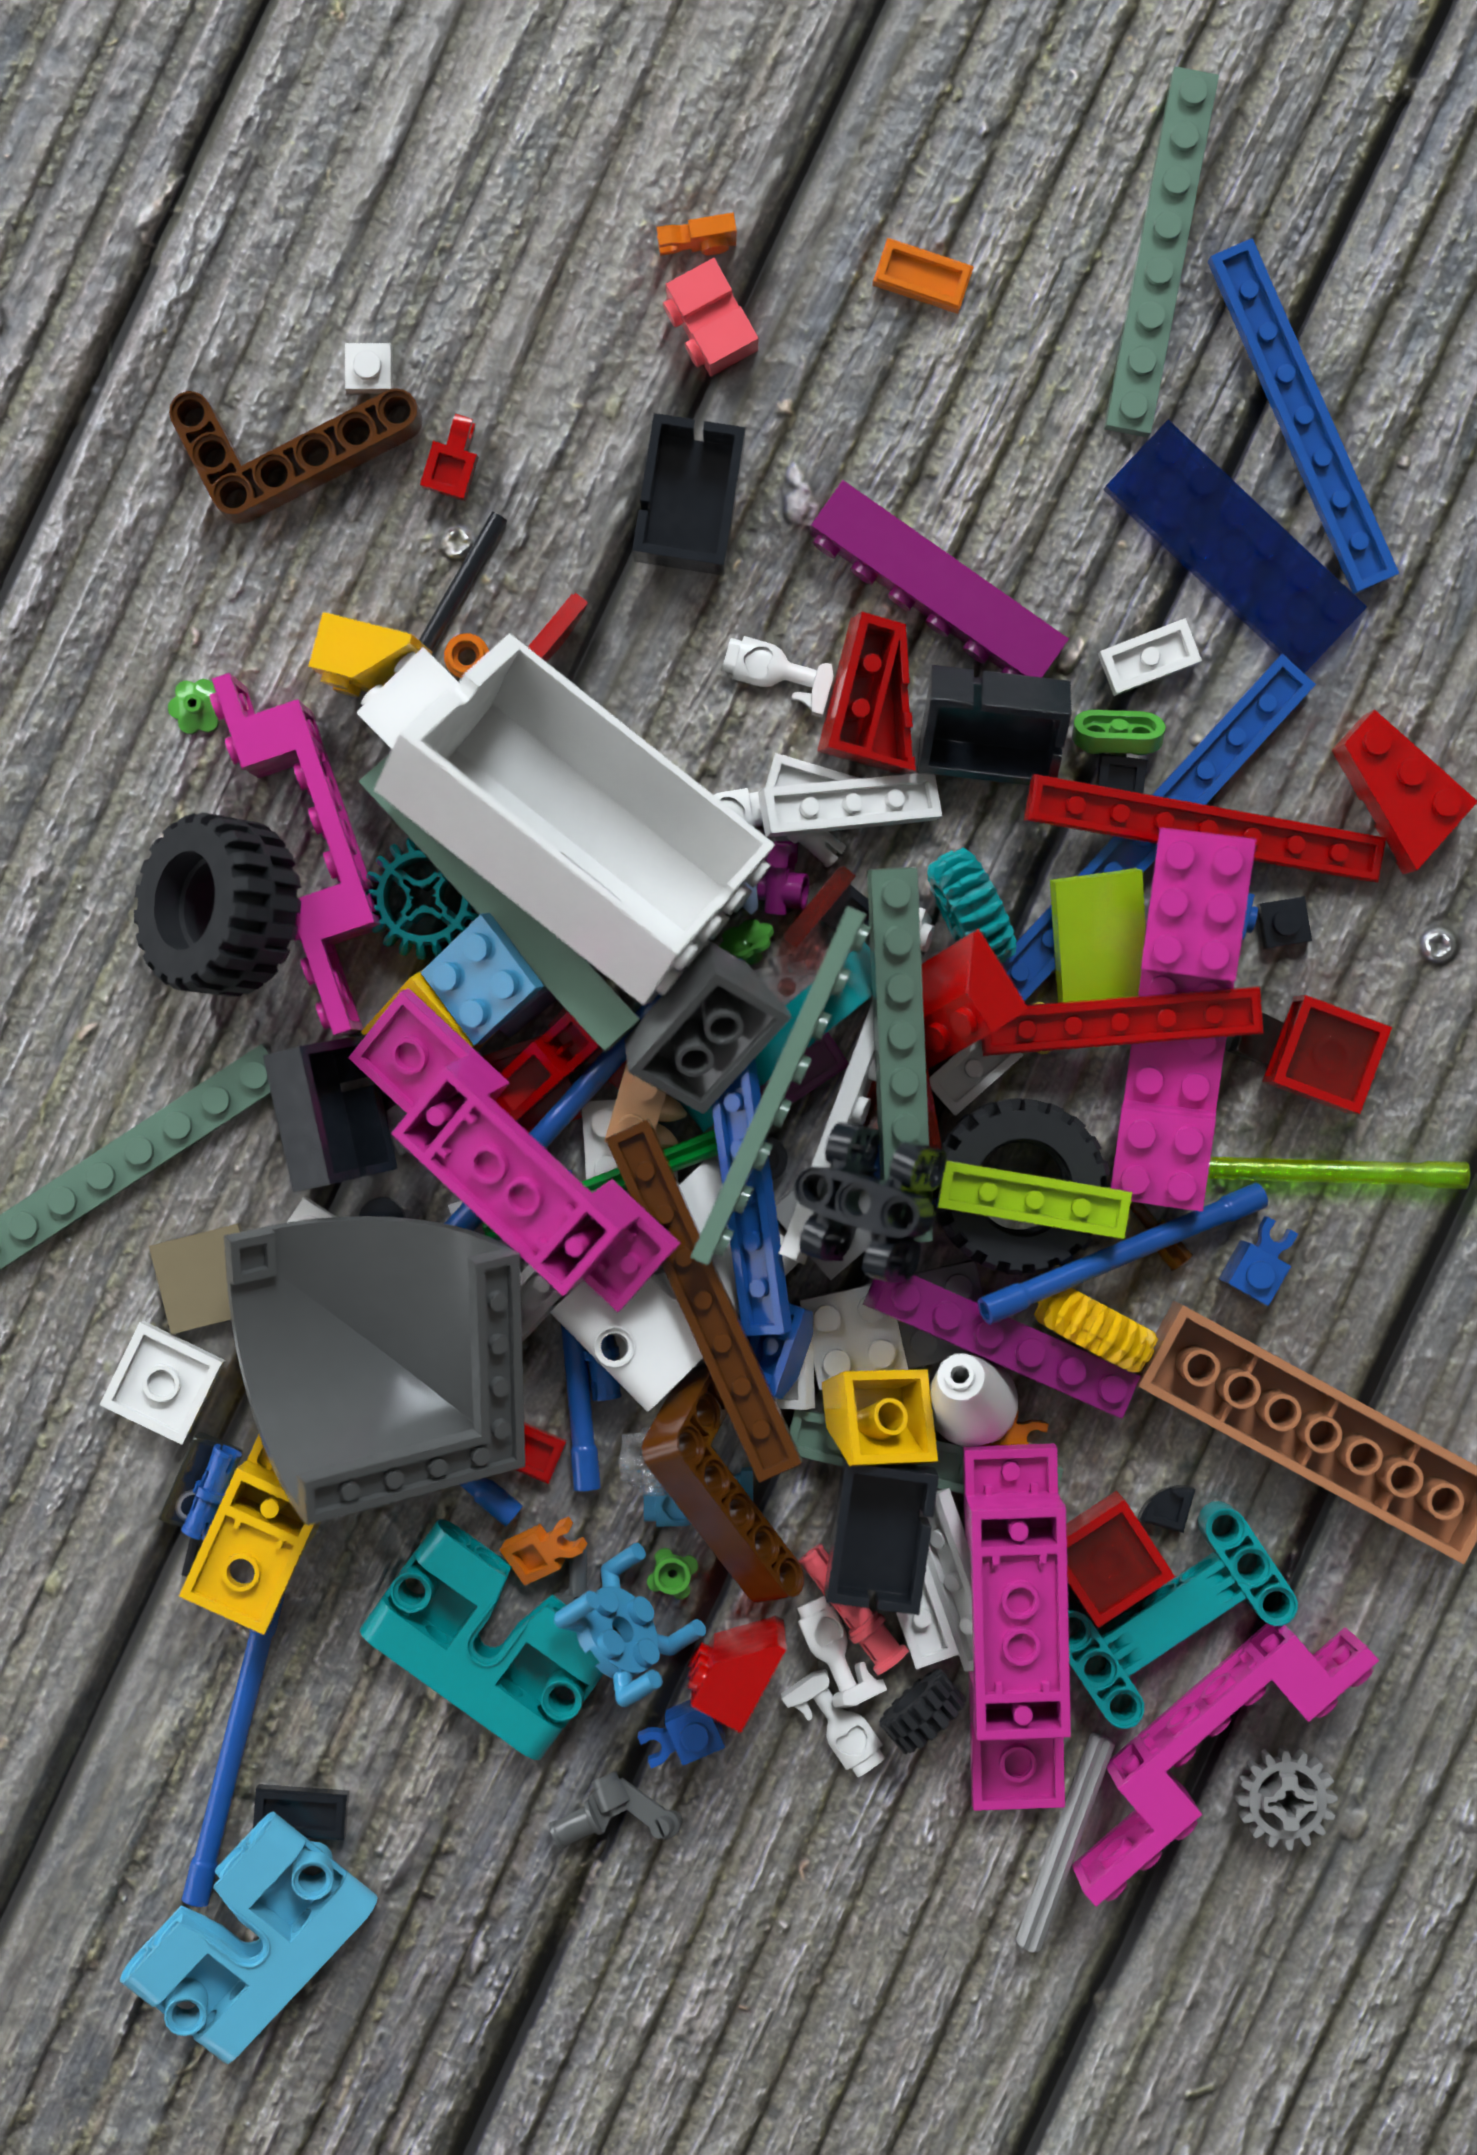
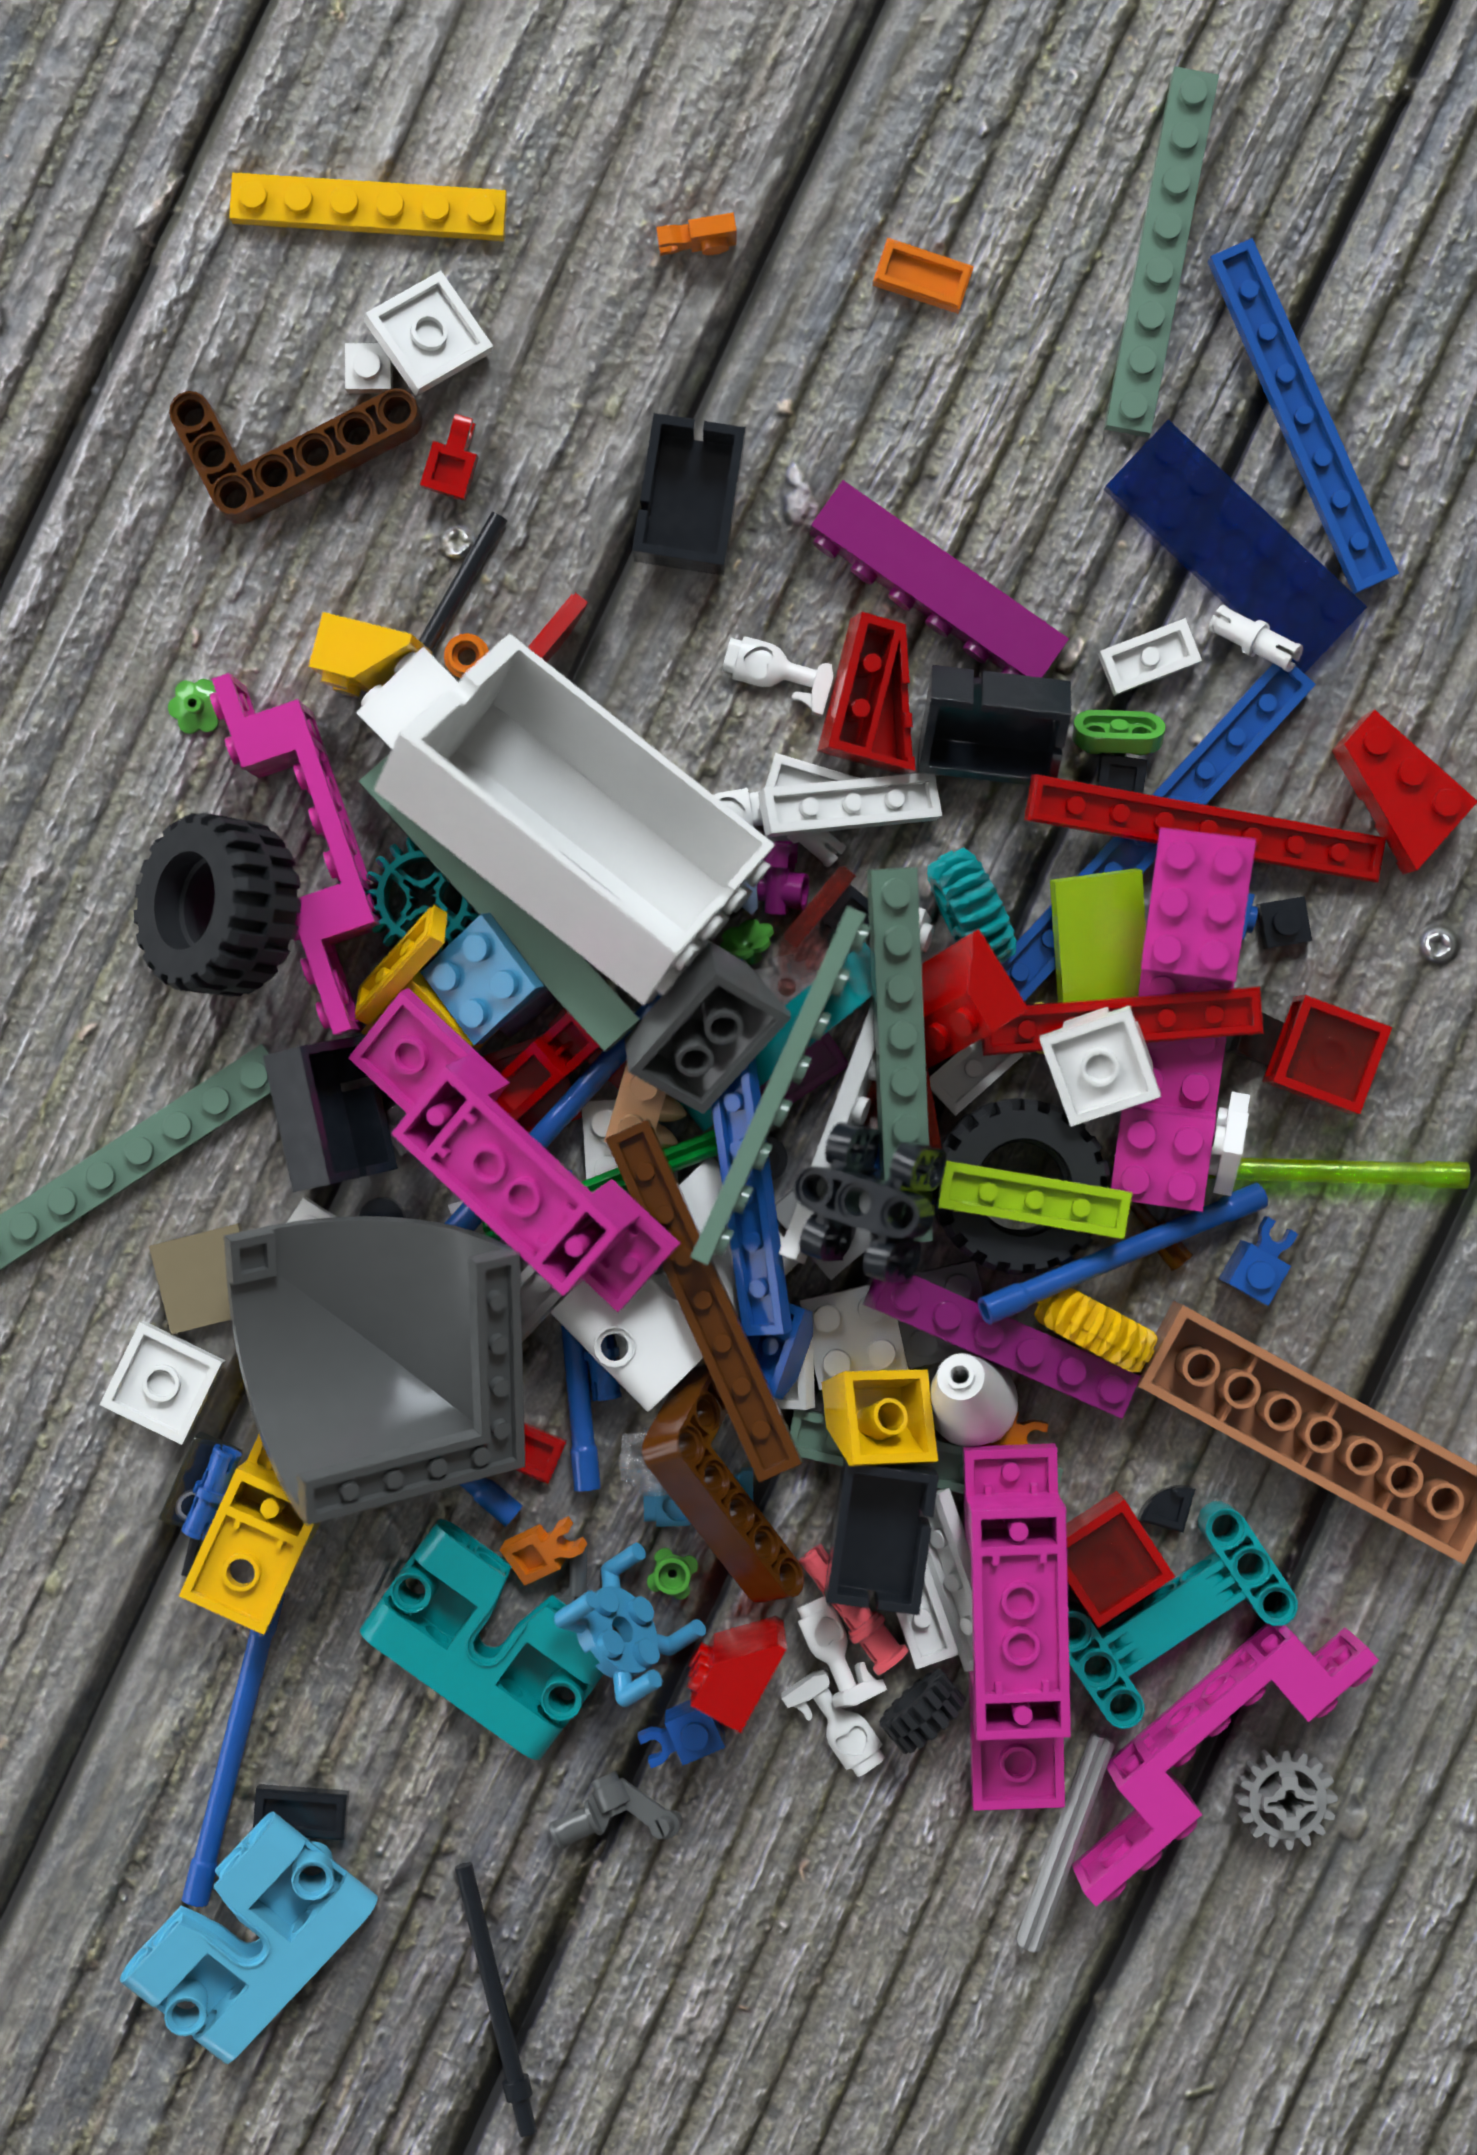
(368, 206): none -> yellow plate
(401, 964): none -> yellow tile
(428, 333): none -> white plate
(517, 2084): none -> black bar
(711, 318): coral brick -> none
(1100, 1064): none -> white panel
(1229, 1143): none -> white plate
(1255, 638): none -> white pin

